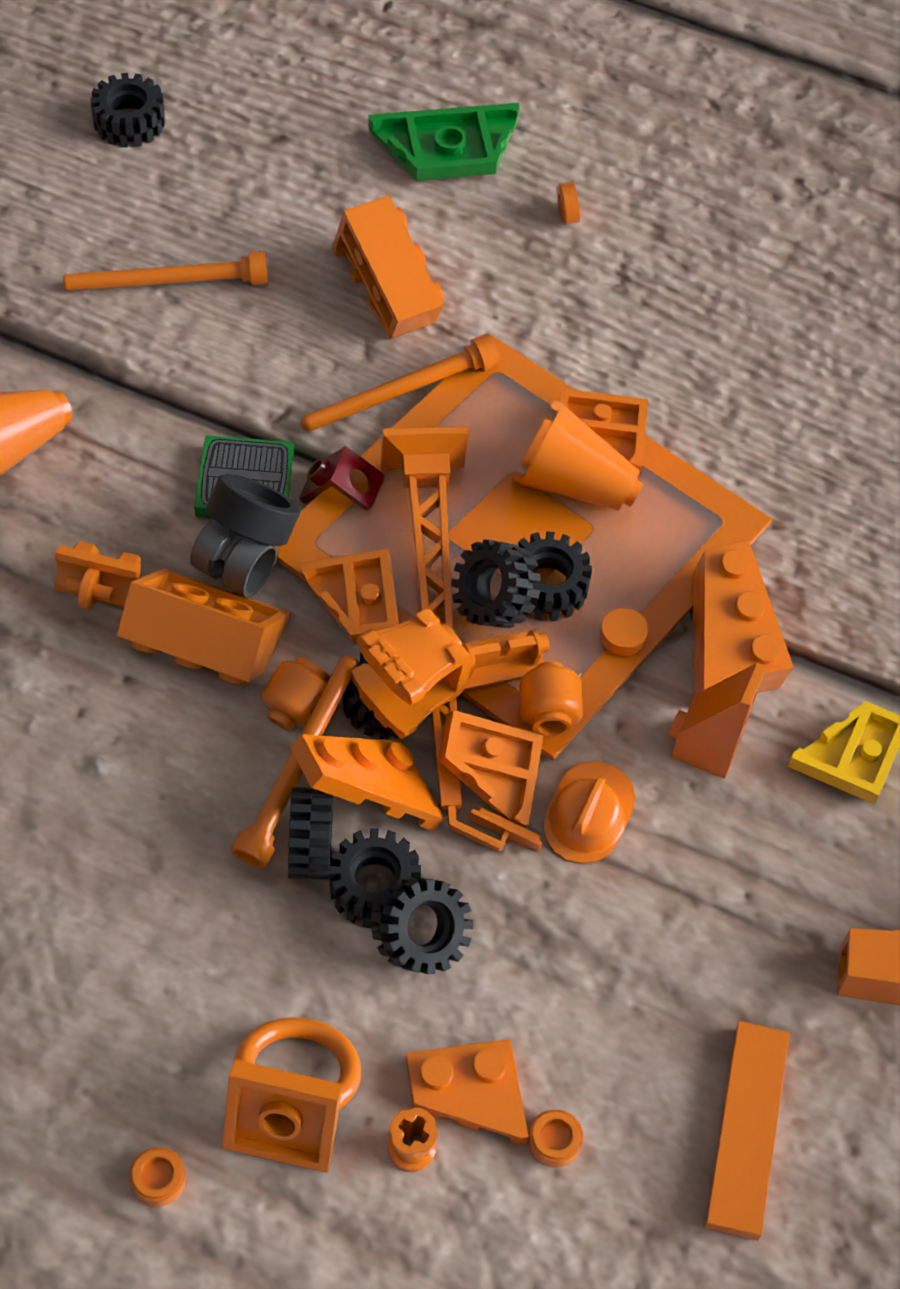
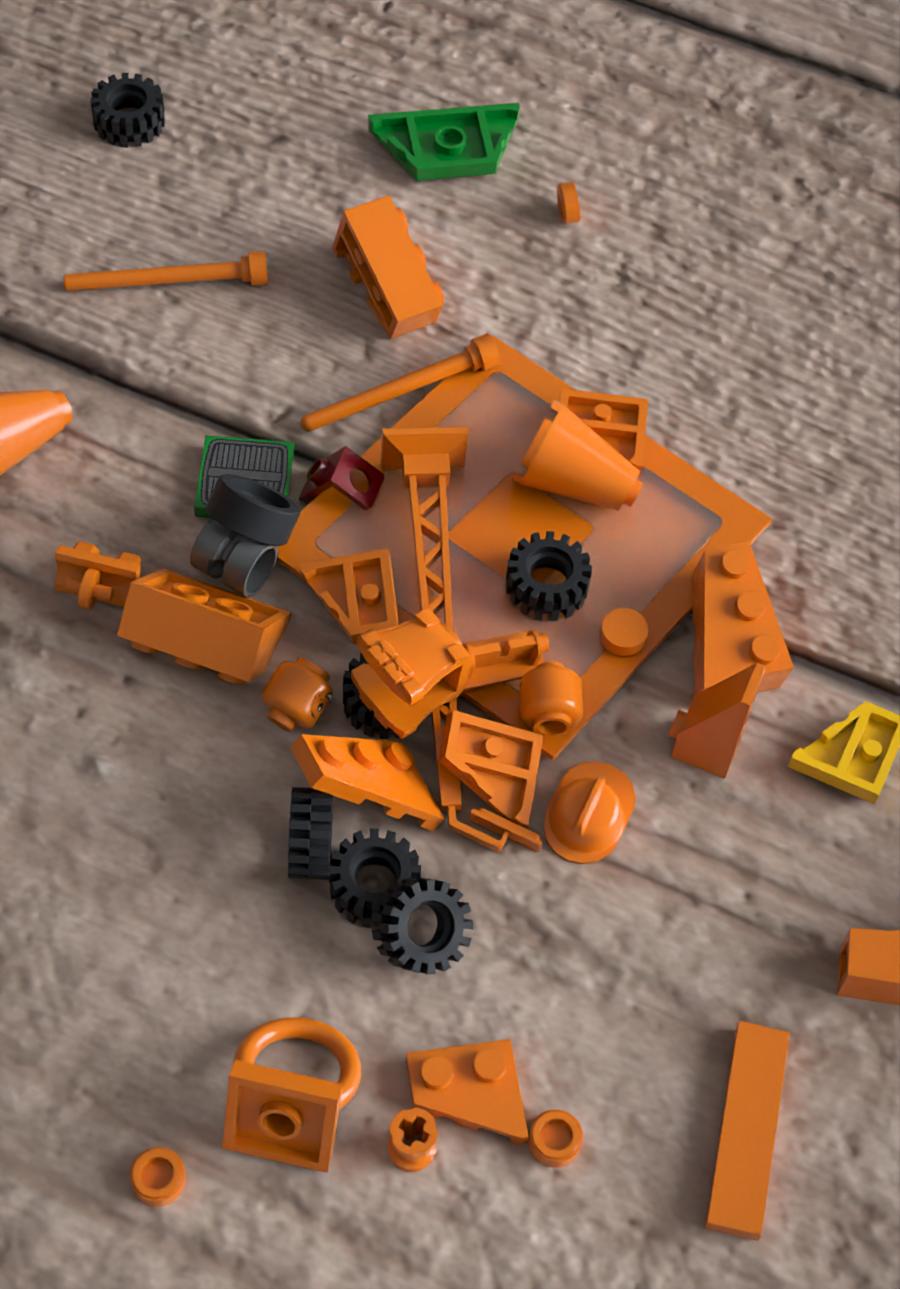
(255, 843): orange piece -> none
(515, 585): black tyre -> none

